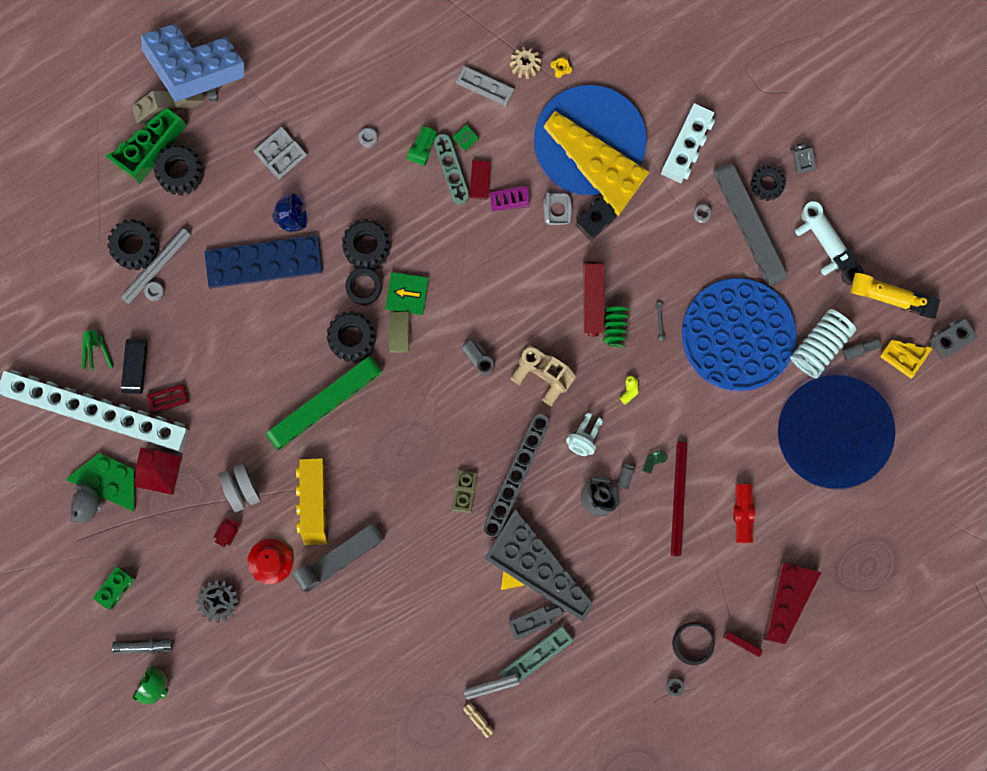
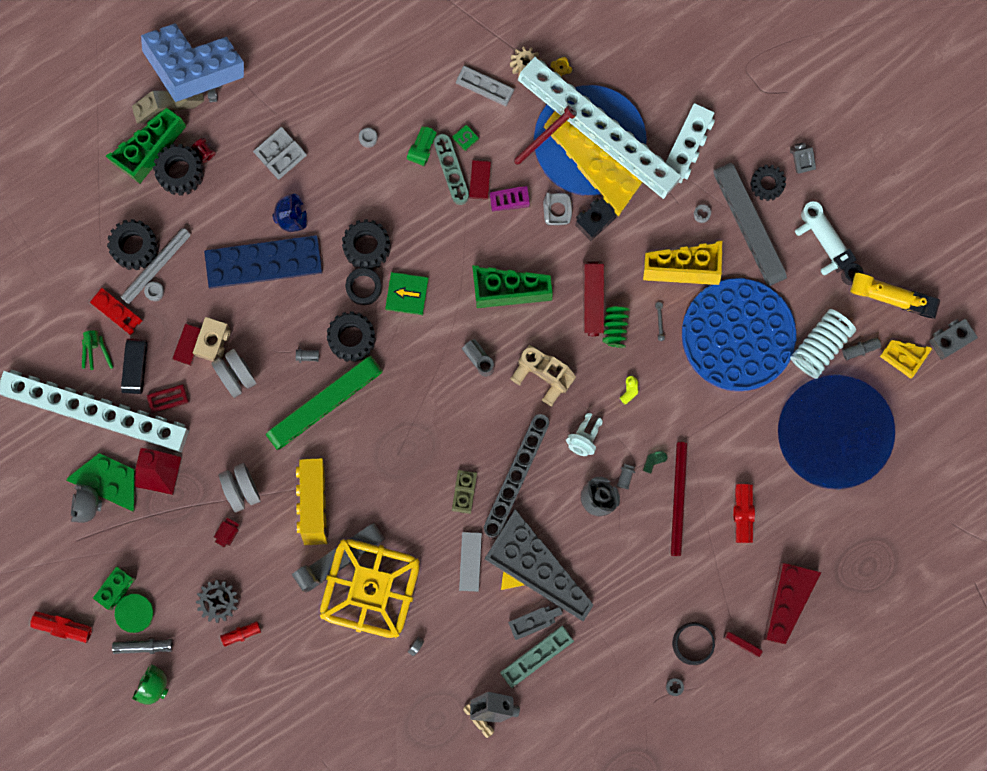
(61, 627): none -> red piece
(115, 311): none -> red plate
(134, 613): none -> green tile
(186, 345): none -> dark red tile
(203, 150): none -> dark red bush
(209, 329): none -> tan brick
(235, 372): none -> light grey wheel
(240, 633): none -> red pin
(275, 567): red hat -> none
(307, 355): none -> dark grey pin
(358, 595): none -> yellow plate
(399, 332): olive slope -> none
(415, 647): none -> dark grey tile
(470, 562): none -> light grey tile
(492, 686): light grey axle -> none
(493, 707): none -> dark grey torso
(509, 287): none -> green wedge
(569, 113): none -> dark red bar
(602, 137): none -> light aqua brick
(685, 265): none -> yellow wedge

